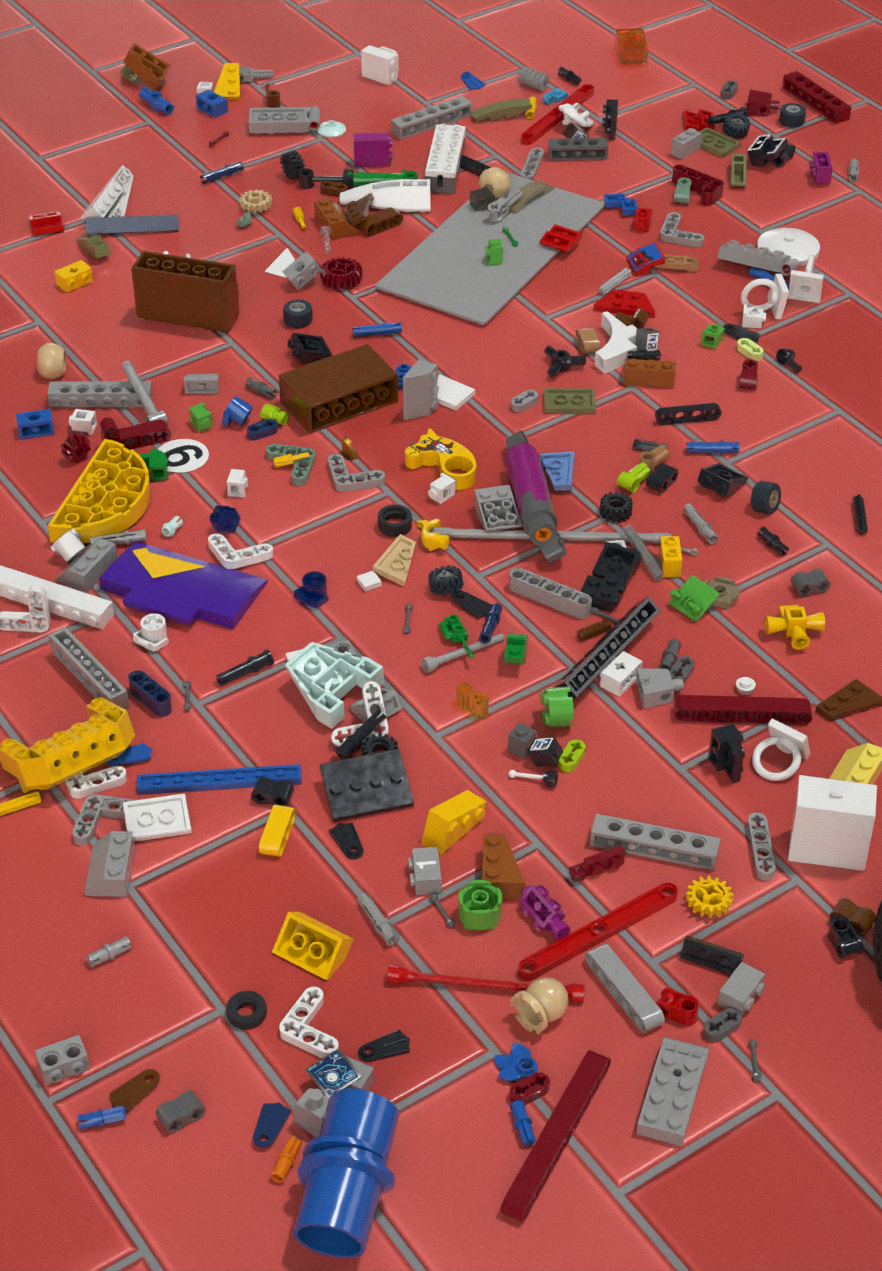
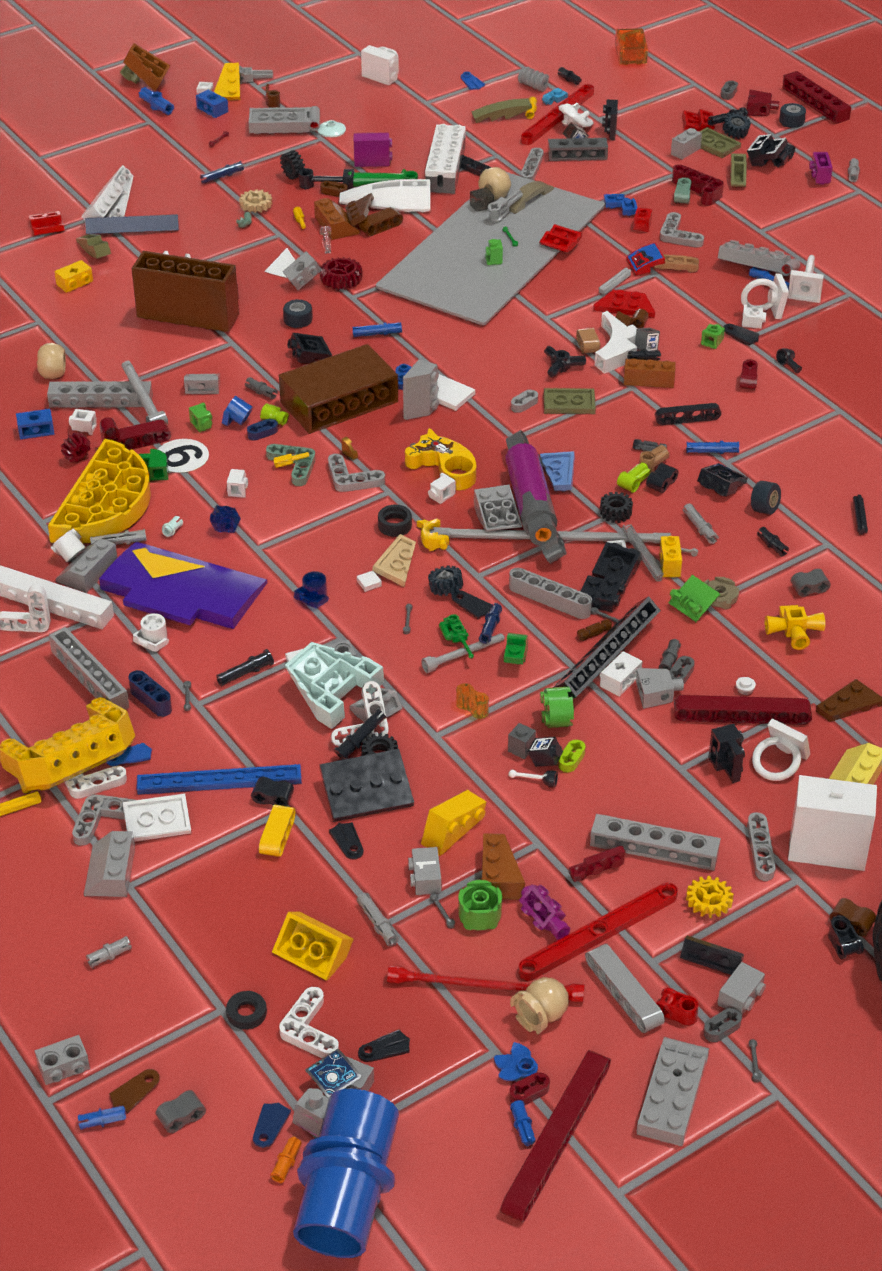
(237, 559): white beam -> none
(428, 118): light grey brick -> none
(750, 349): yellowish green beam -> none
(792, 242): white dish -> none

